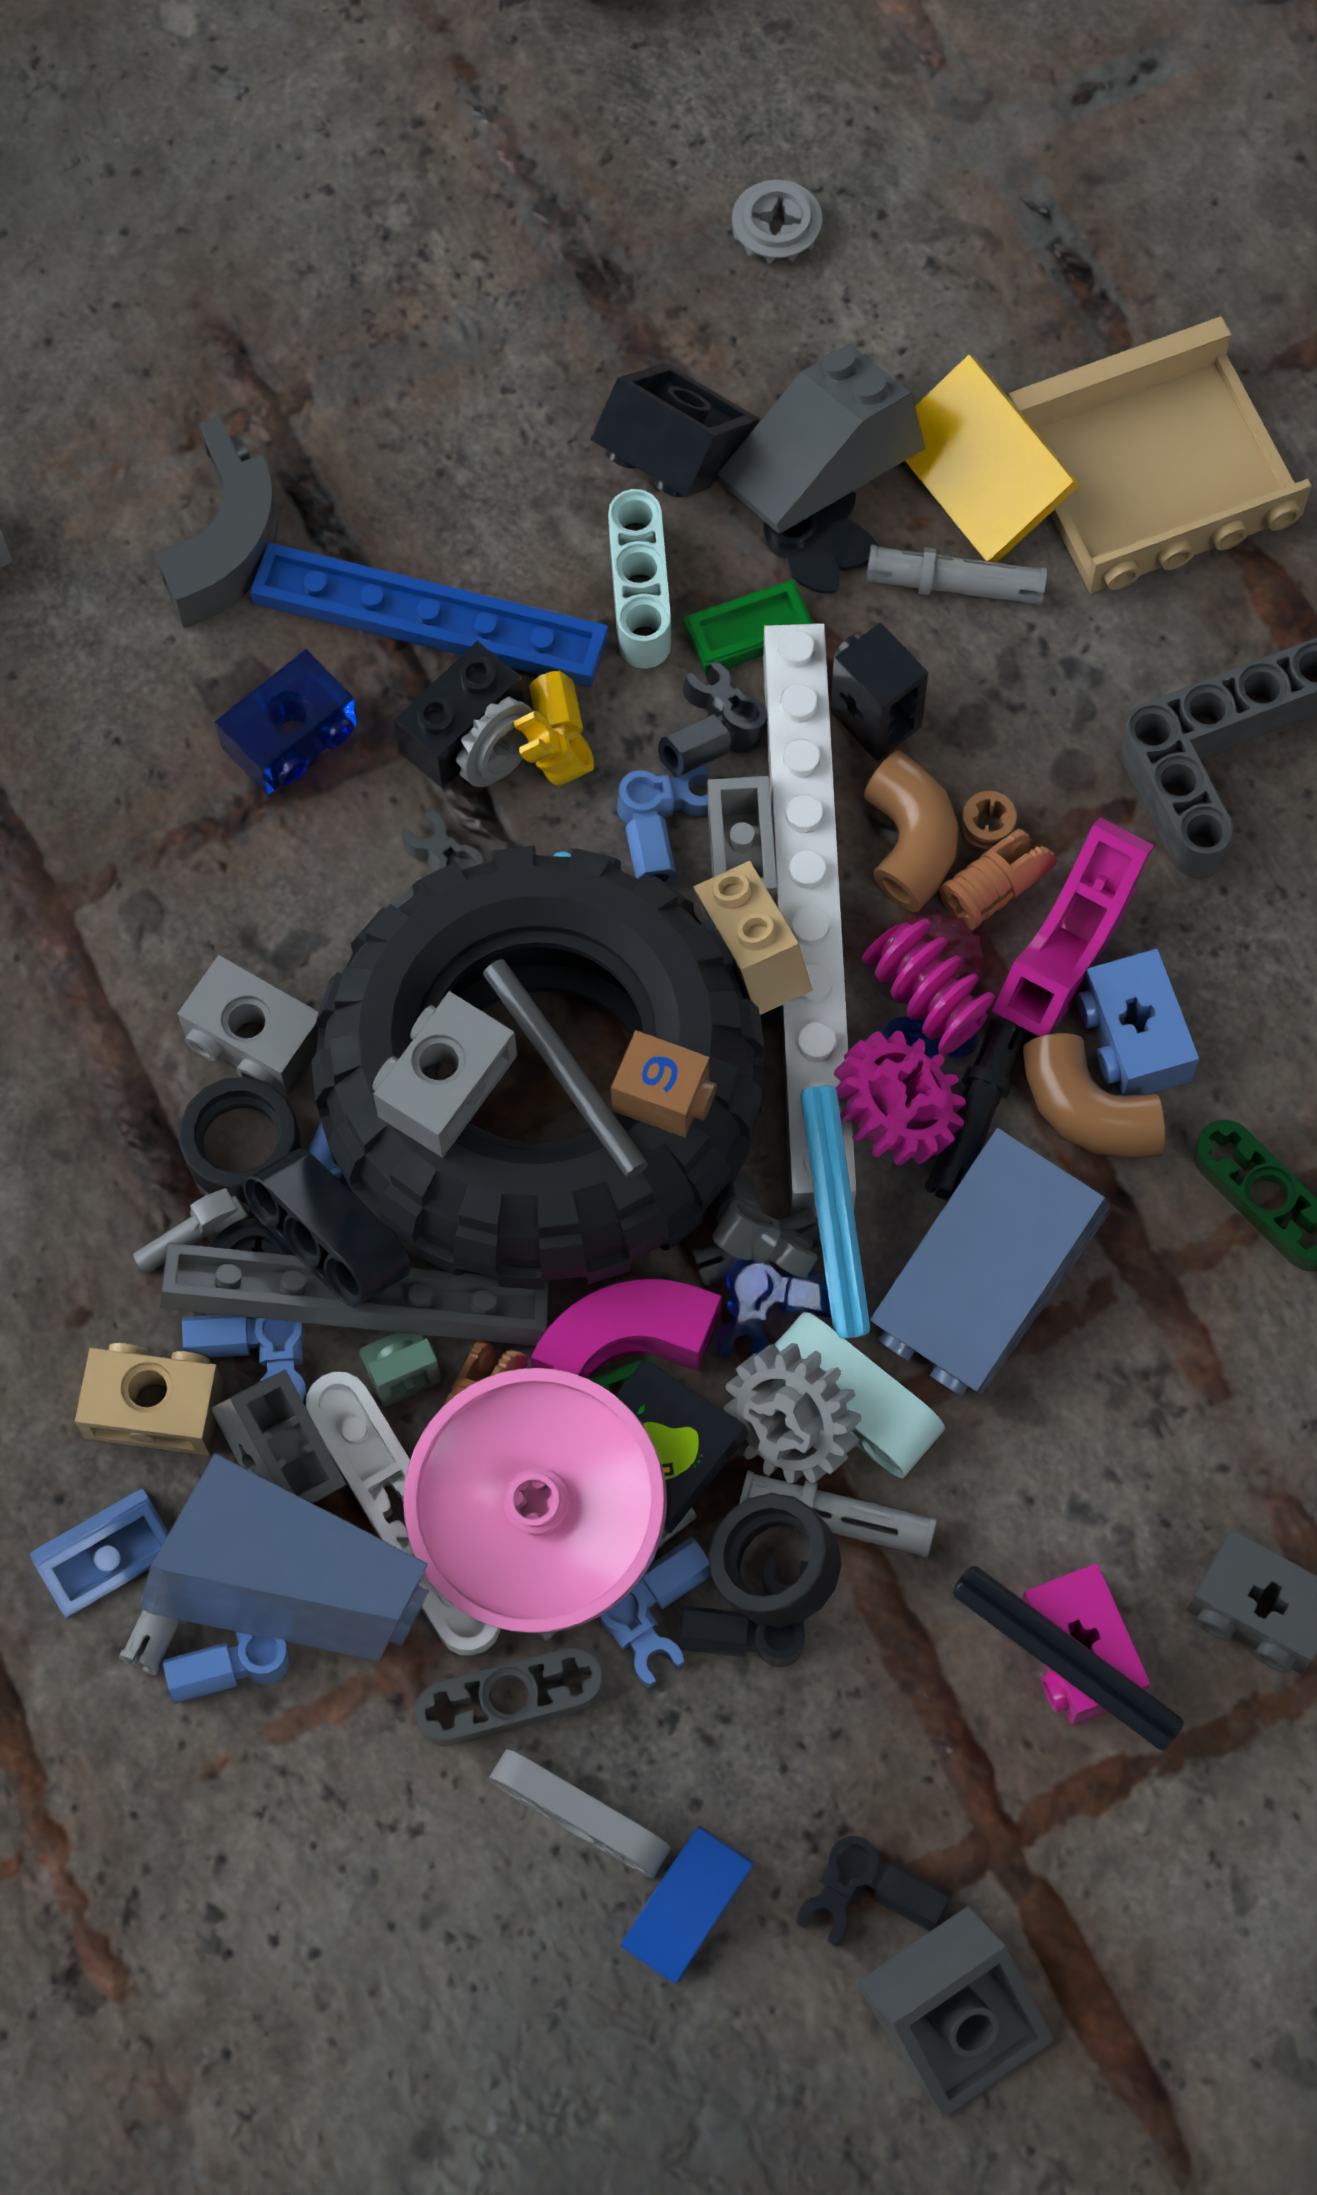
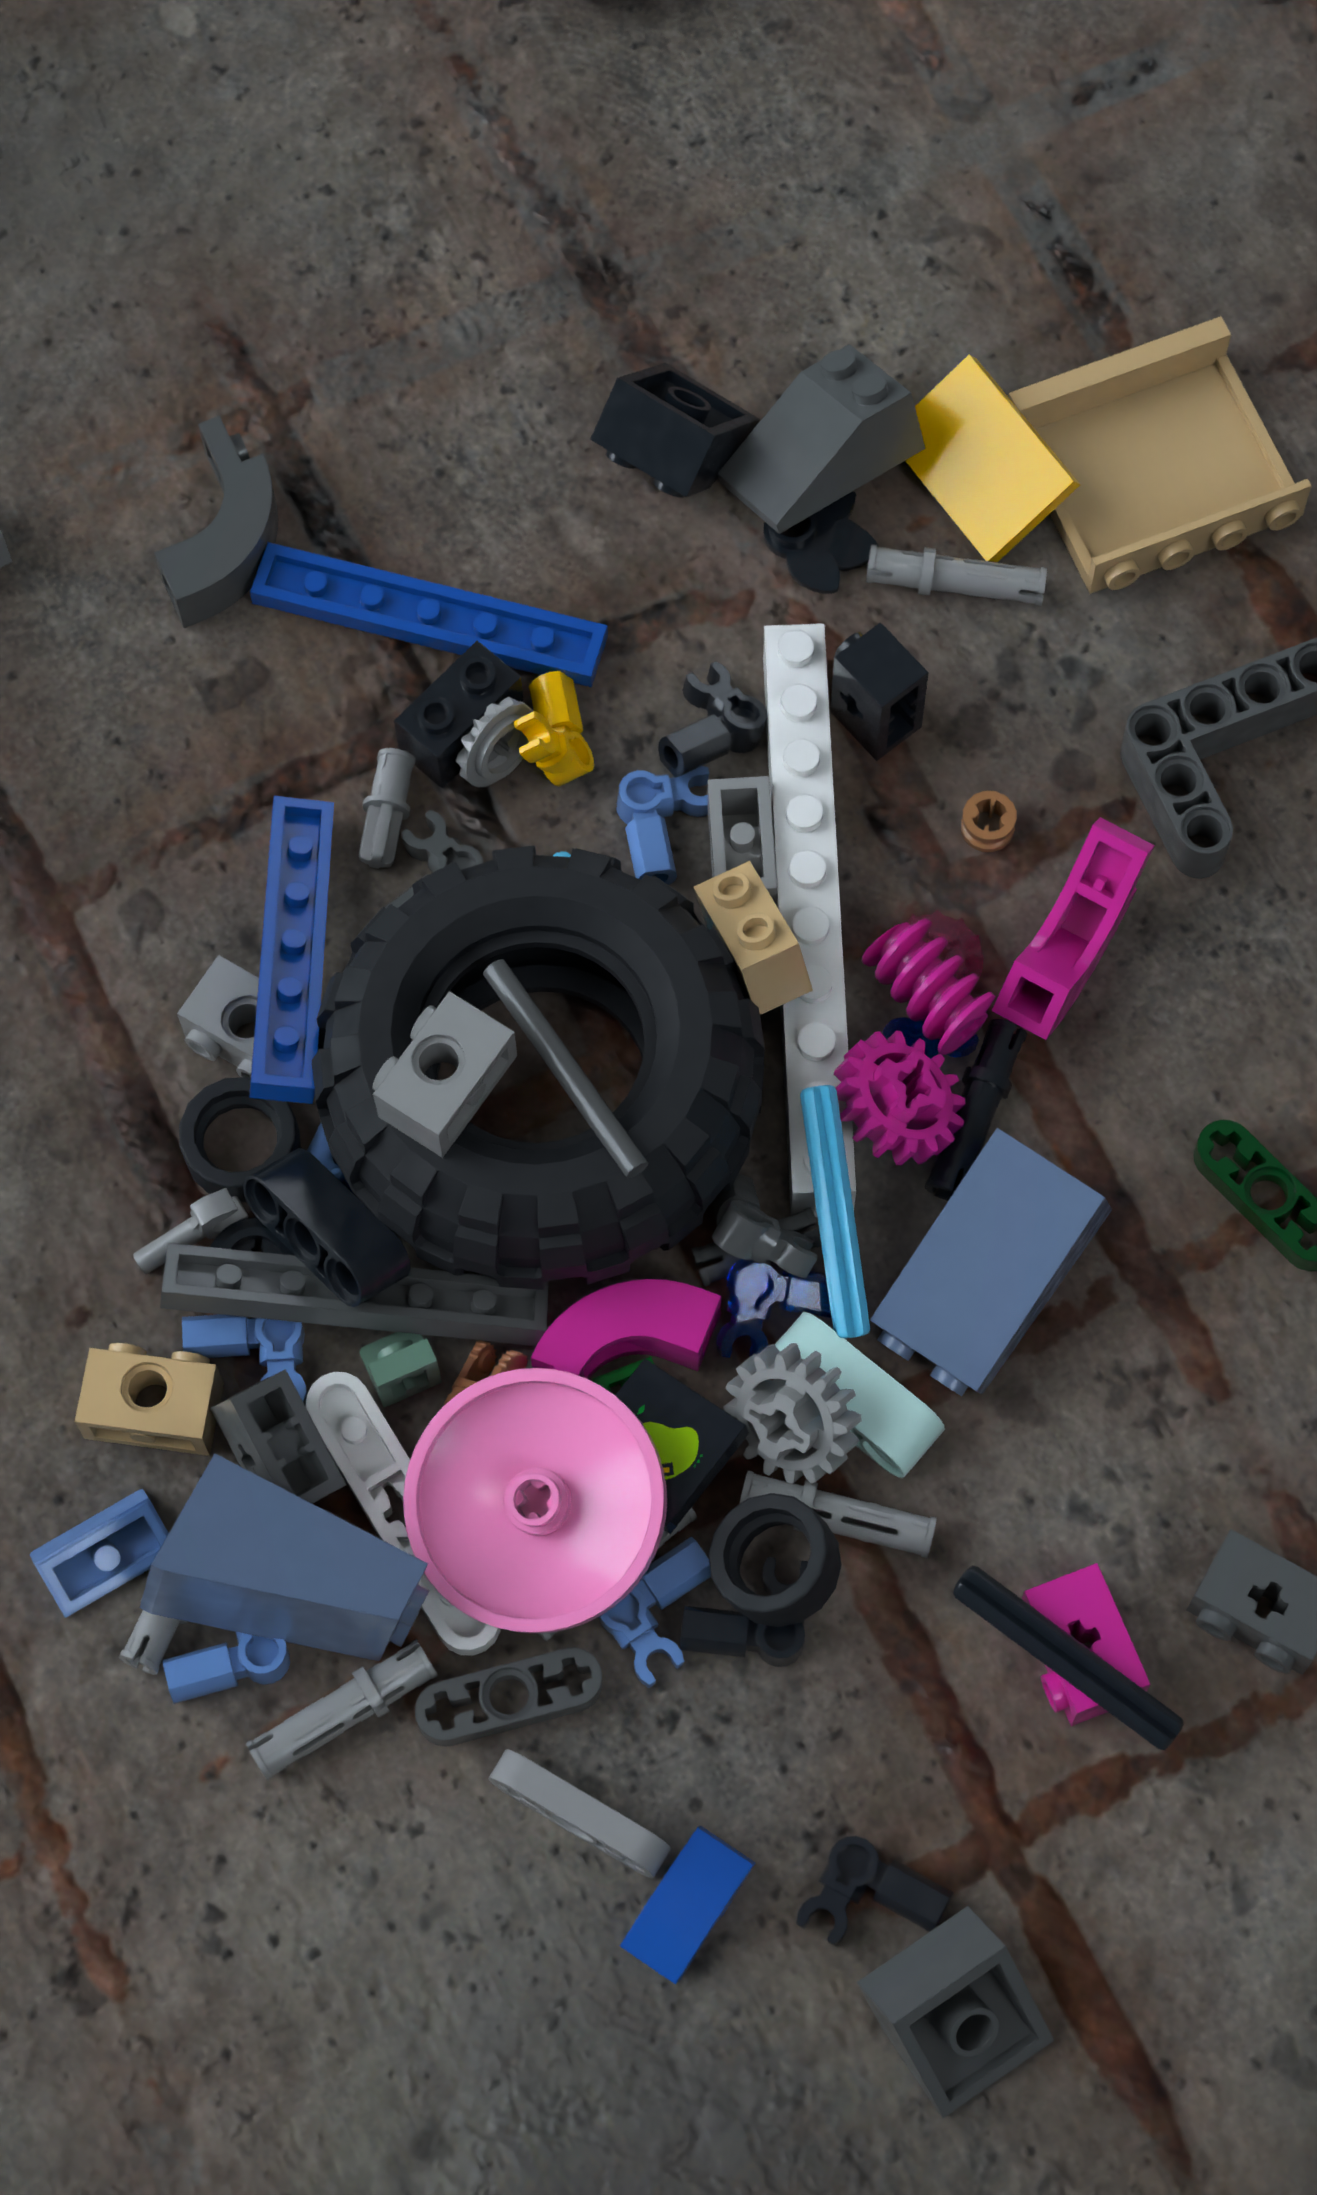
(292, 950): none -> blue plate
(296, 692): clear blue brick -> none
(332, 1715): none -> light grey pin
(386, 807): none -> light grey axle
(639, 554): light aqua beam -> none
(663, 1084): medium nougat brick -> none
(735, 629): green tile -> none
(756, 210): light grey gear -> none
(924, 827): medium nougat cylinder -> none
(996, 878): nougat hinge -> none
(1082, 1110): medium nougat cylinder -> none
(1138, 992): medium blue brick -> none

